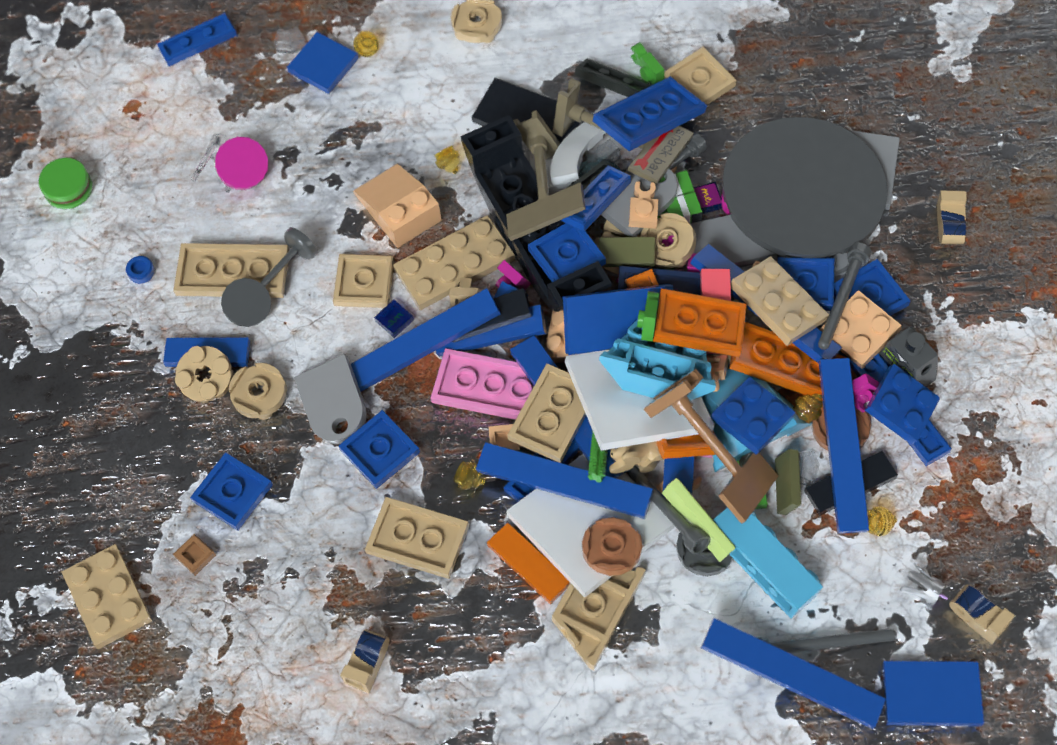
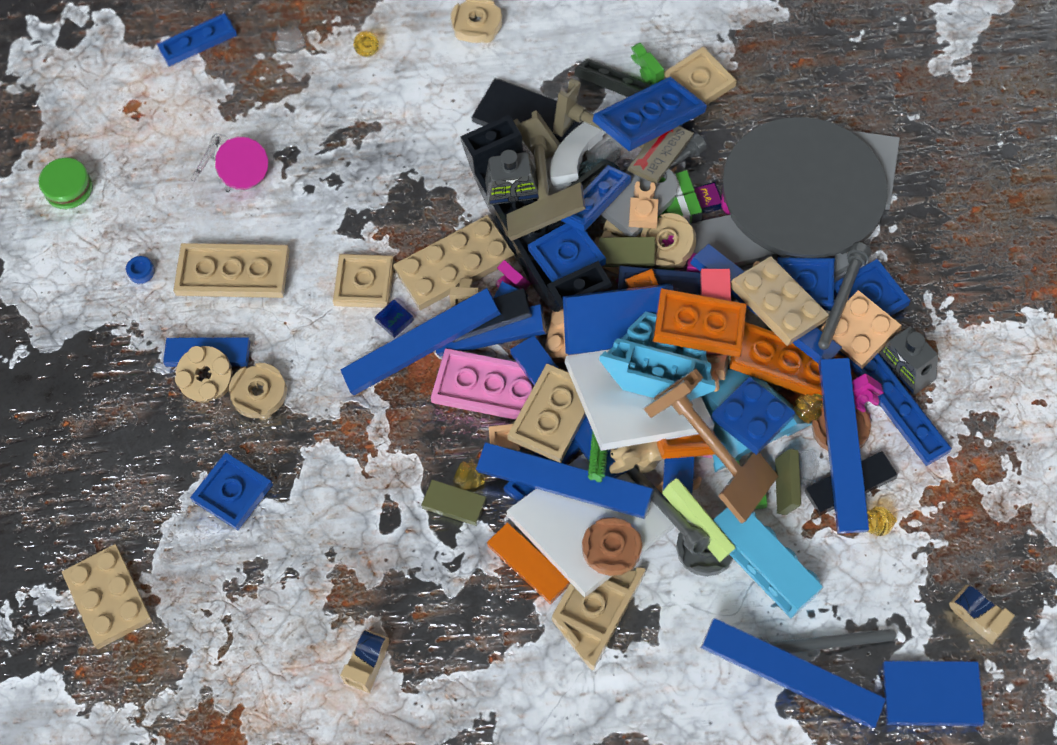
(194, 554): medium nougat tile -> none
(247, 300): dark grey piece -> none
(322, 62): blue tile -> none
(331, 397): light grey tile -> none
(379, 449): blue plate -> none
(399, 204): light nougat slope -> none
(417, 537): tan plate -> none
(450, 158): clear yellow plate -> none
(454, 502): none -> olive tile
(510, 178): none -> dark grey torso
(647, 318): bright green plate -> none
(902, 404): blue plate -> none
(931, 584): flat silver piece -> none
(951, 217): tan leg -> none

